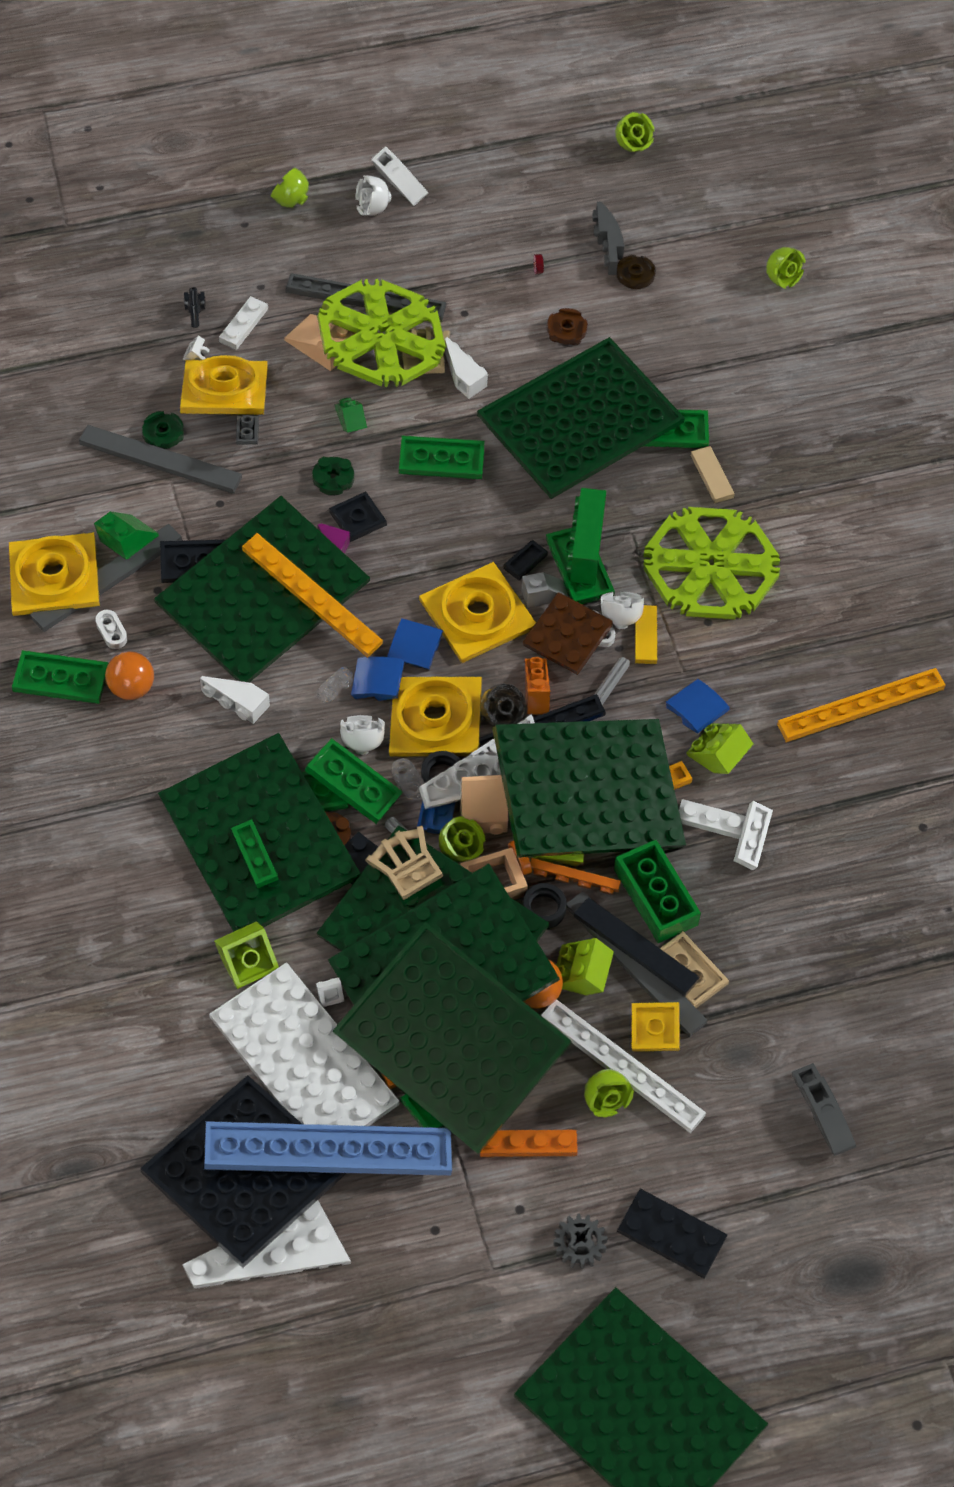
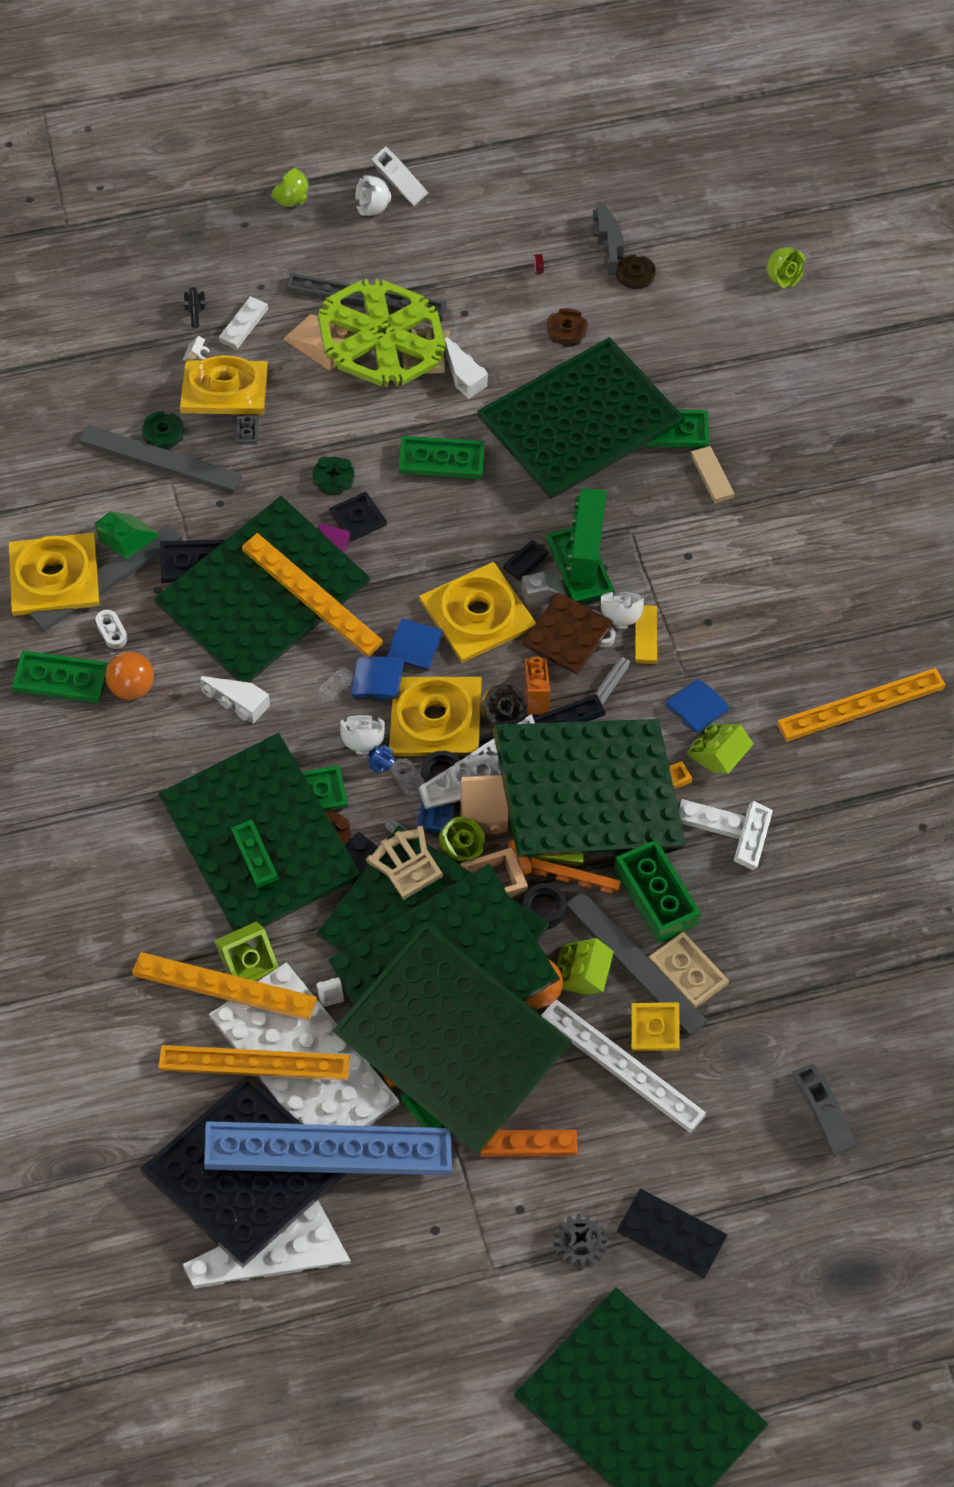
(225, 986): none -> light orange plate
(254, 1062): none -> light orange plate
(350, 414): green slope -> none
(353, 781): green plate -> none
(380, 758): none -> blue gear
(607, 1092): lime cylinder -> none
(634, 132): lime cylinder -> none
(636, 947): black tile -> none
(702, 573): lime plate -> none

